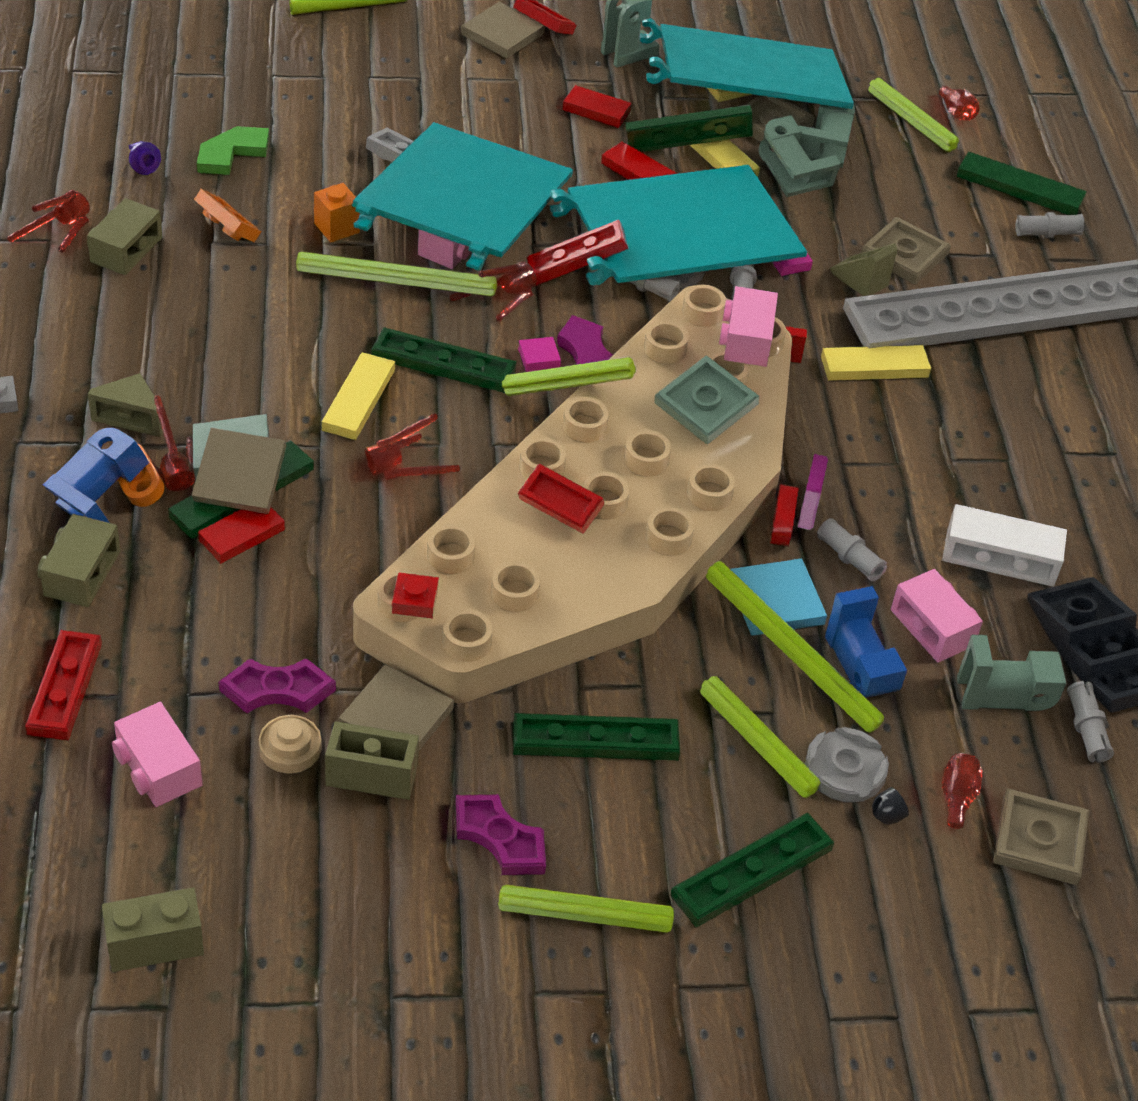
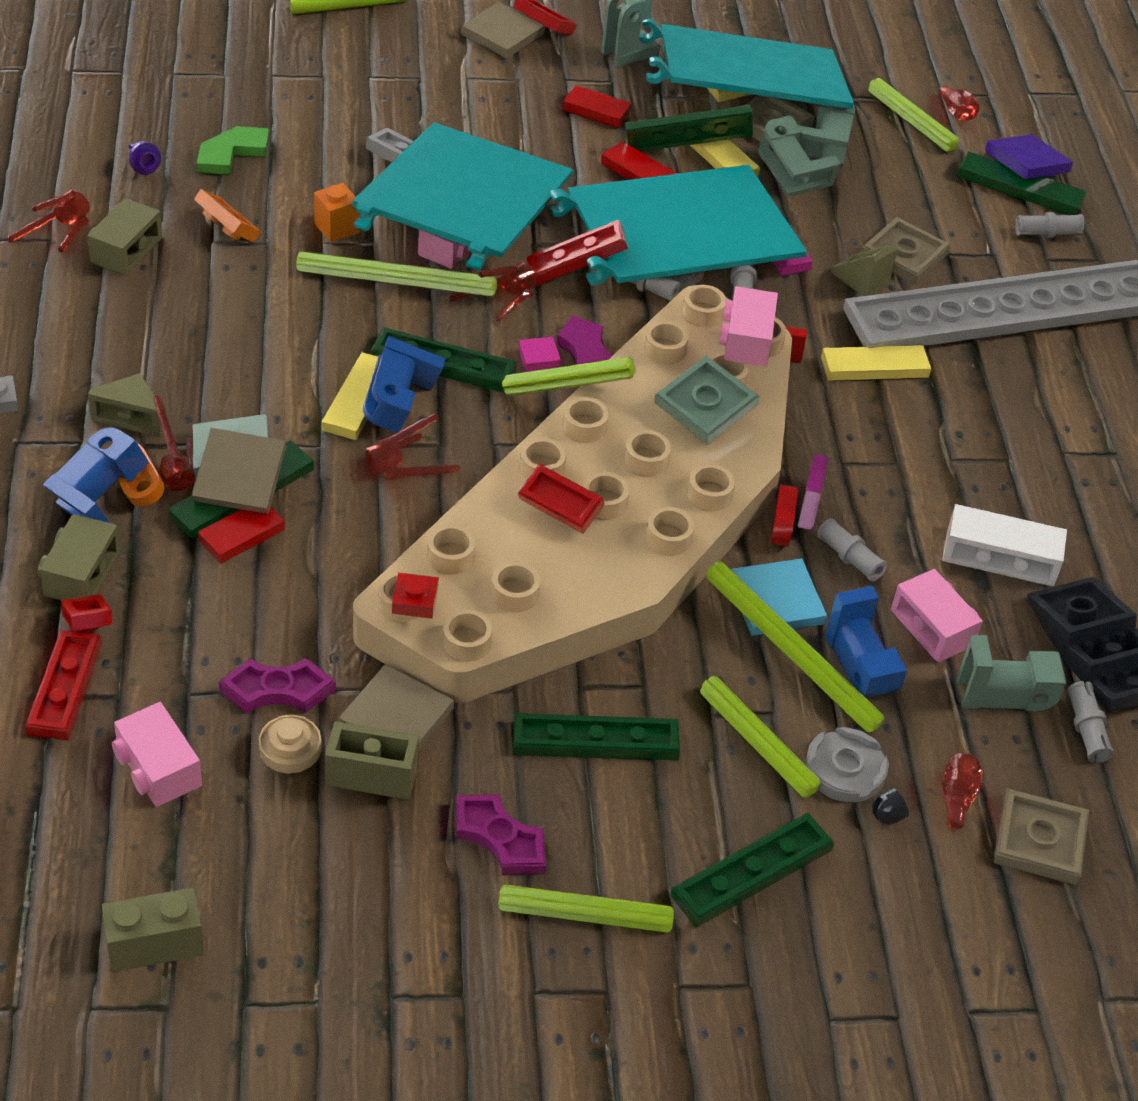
(86, 613): none -> red plate
(391, 381): none -> blue piece
(1028, 156): none -> dark purple tile

